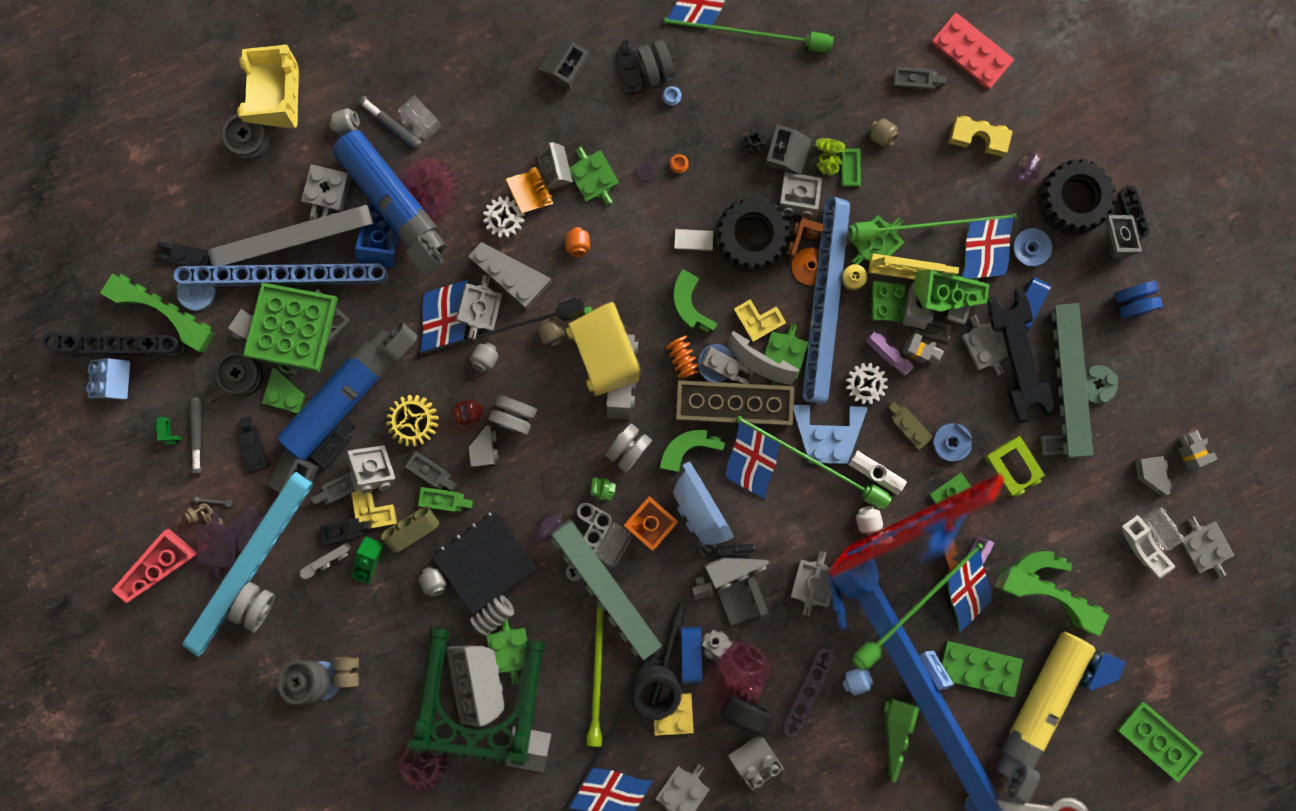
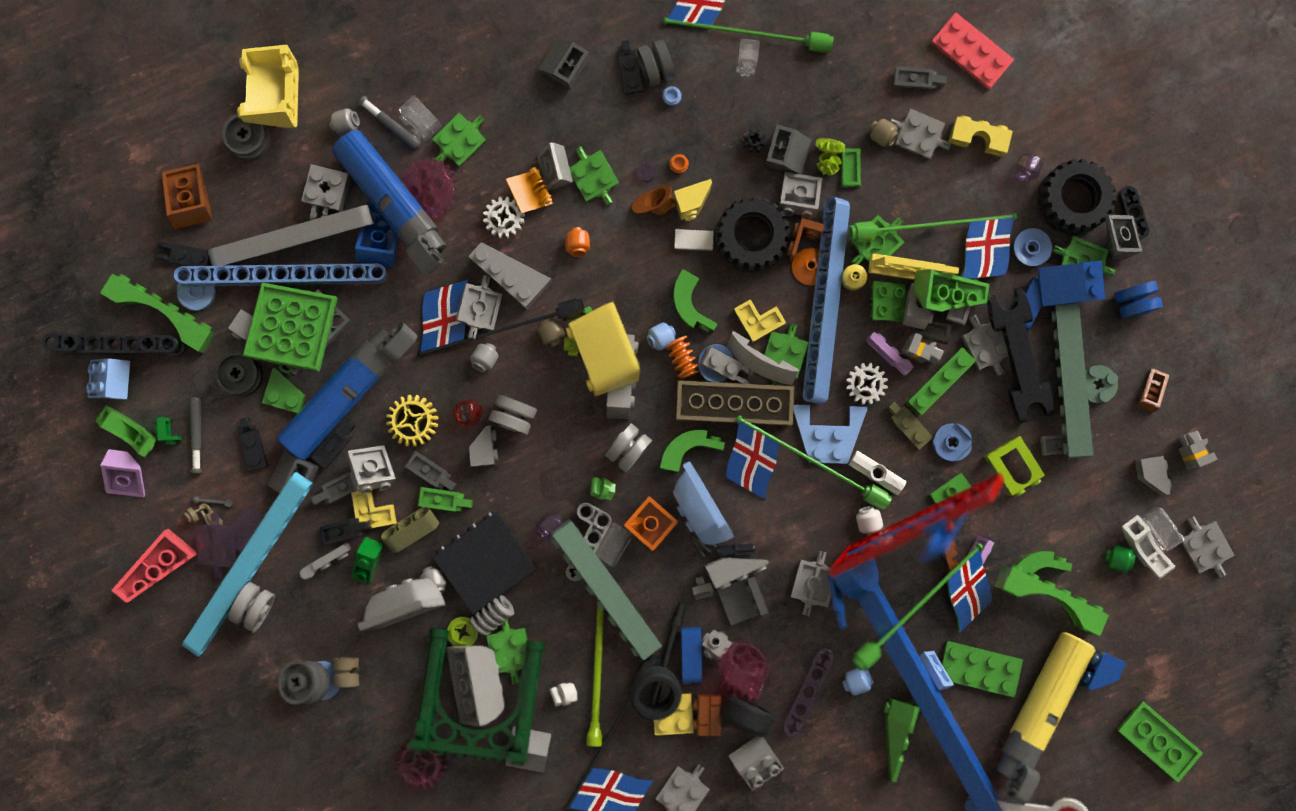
(122, 474): none -> lavender slope
(127, 430): none -> bright green arch
(186, 196): none -> dark orange slope
(401, 603): none -> light grey windscreen
(454, 635): none -> lime gear
(459, 139): none -> bright green plate
(564, 694): none -> white piece
(571, 347): none -> lime gear
(656, 201): none -> dark orange piece
(660, 336): none -> light blue head
(691, 199): none -> light yellow slope
(708, 714): none -> dark orange brick
(747, 57): none -> clear brick
(920, 134): none -> light grey plate
(940, 382): none -> bright green arch
(1071, 283): none -> blue slope
(1083, 251): none -> bright green plate
(1120, 558): none -> green head
(1148, 401): none -> dark orange slope

